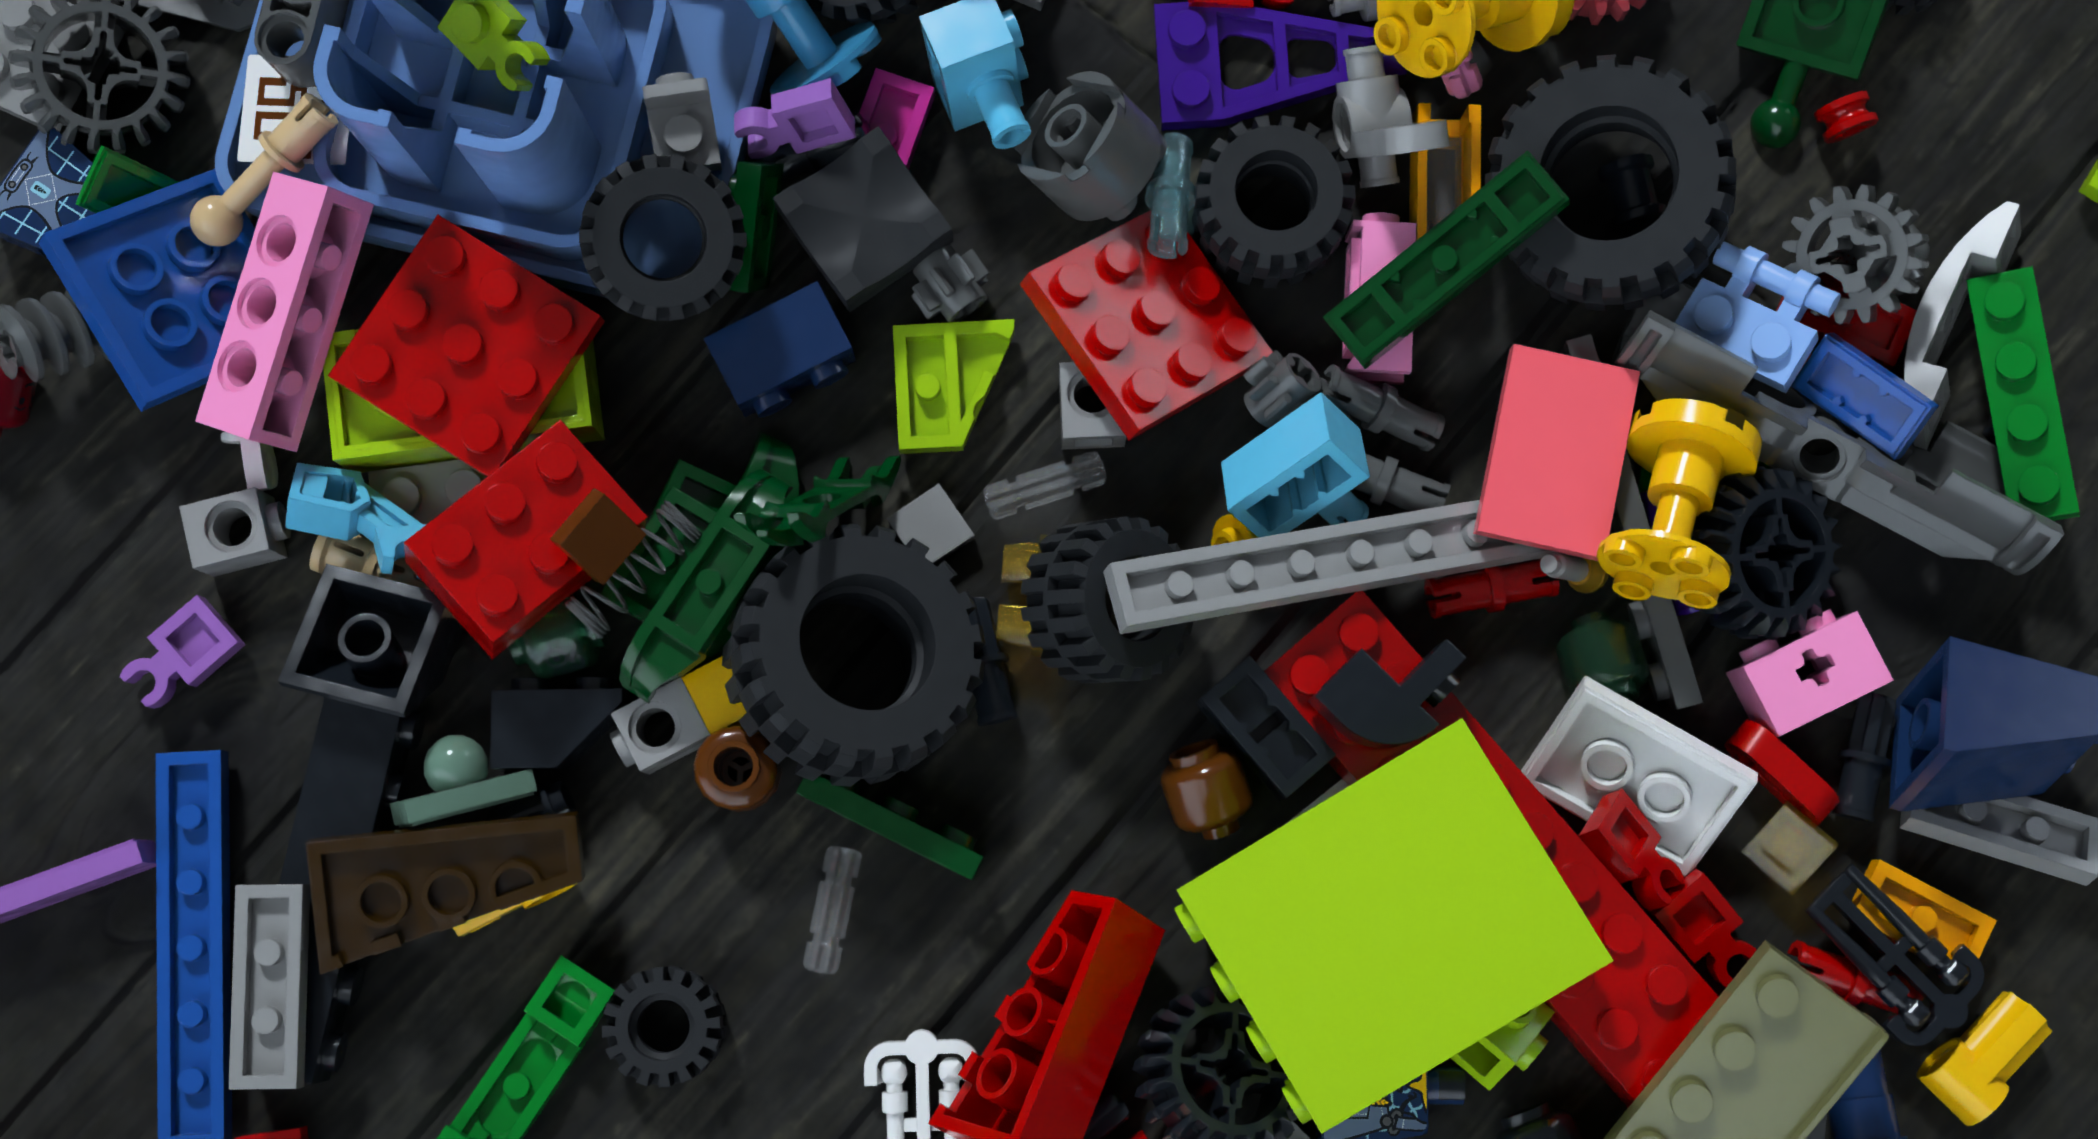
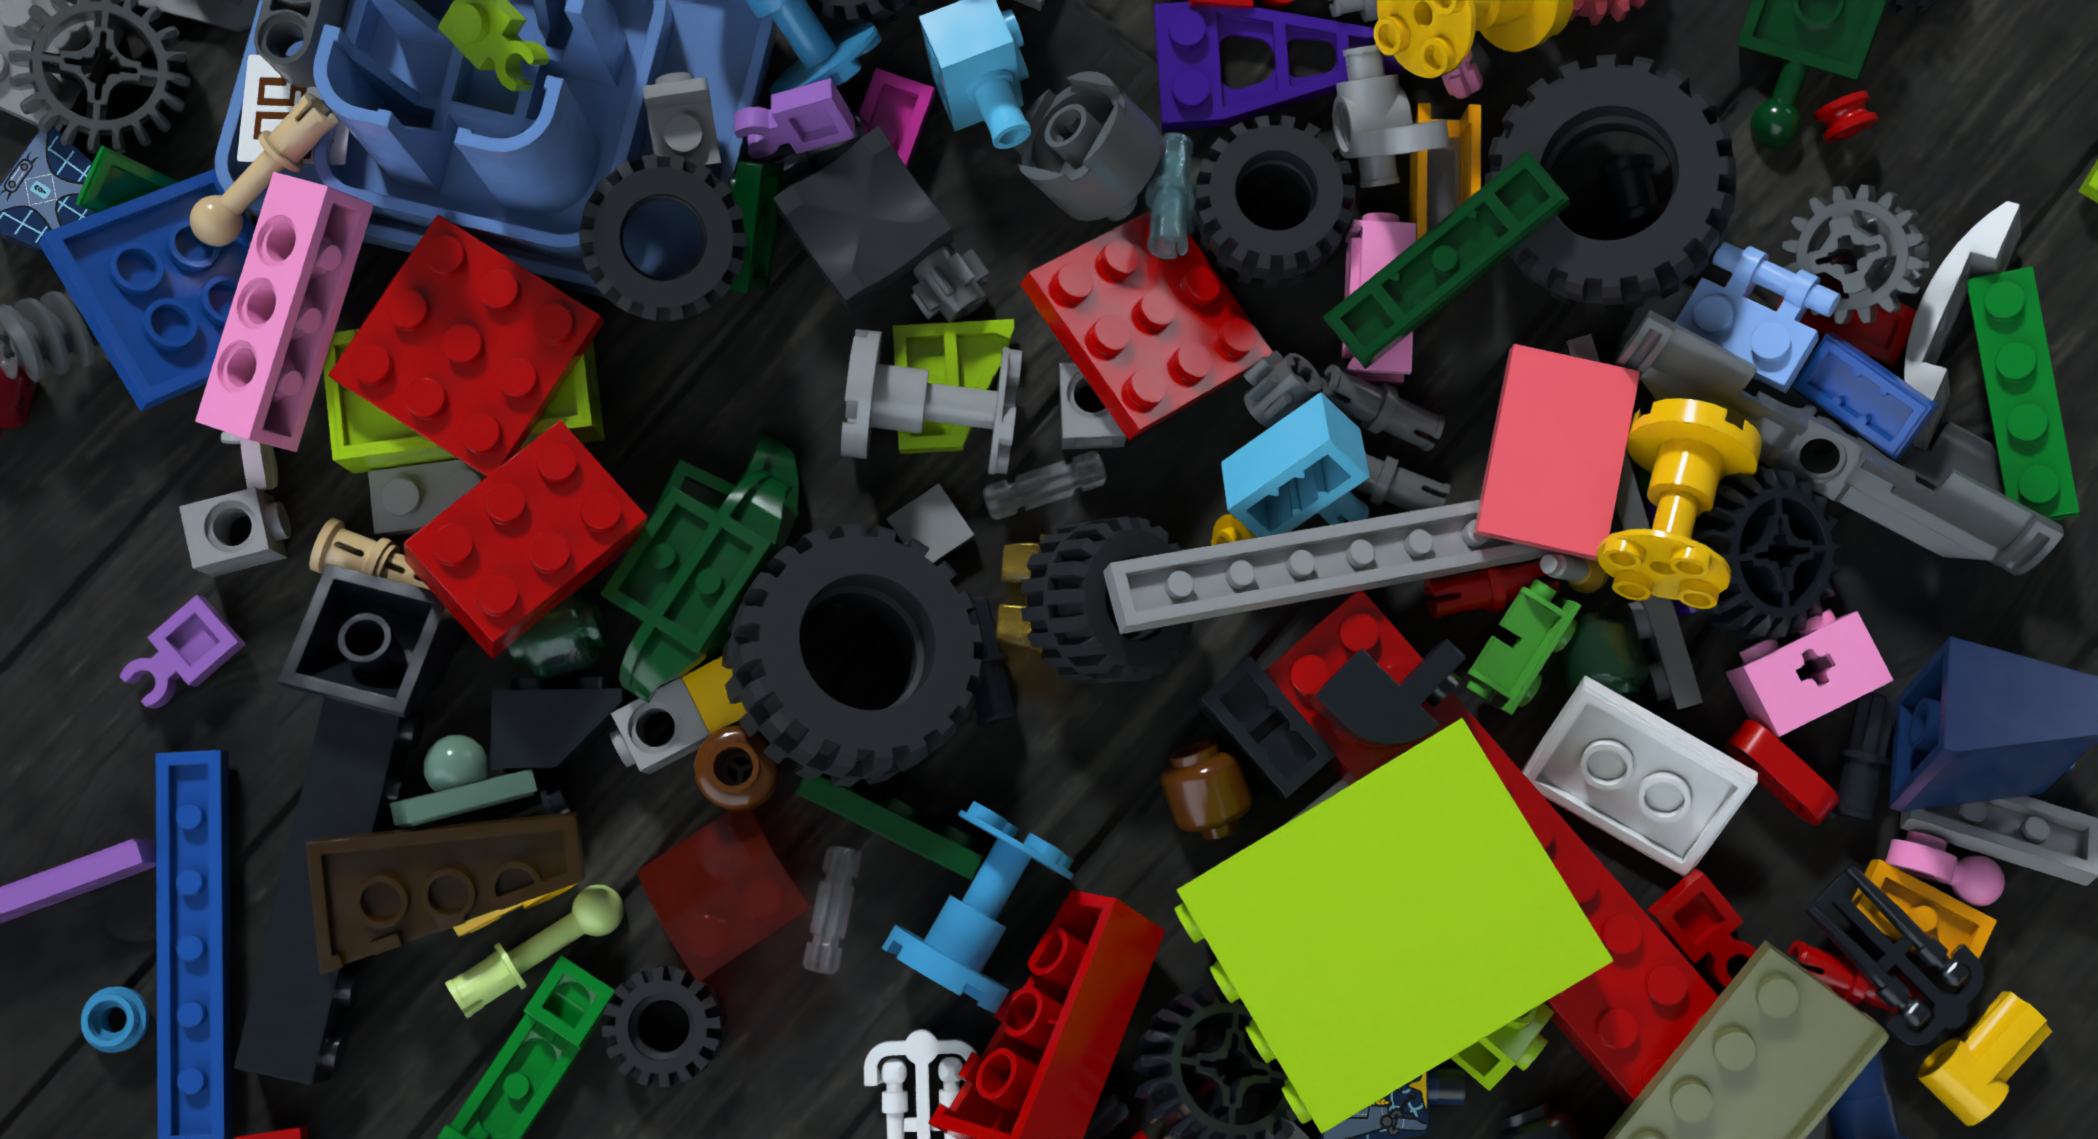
(96, 1019): none -> dark azure plate
(269, 986): light grey plate -> none
(343, 506): medium azure piece -> none
(594, 912): none -> yellowish green pin
(598, 536): reddish brown tile -> none
(600, 625): dark grey piece -> none
(723, 892): none -> clear red slope
(782, 351): dark blue brick -> none
(810, 512): dark green piece -> none
(903, 399): none -> light grey piece
(968, 929): none -> dark azure piece
(1540, 630): none -> bright green hinge
(1626, 847): red plate -> none
(1790, 847): clear yellow plate -> none
(1973, 879): none -> bright pink plate

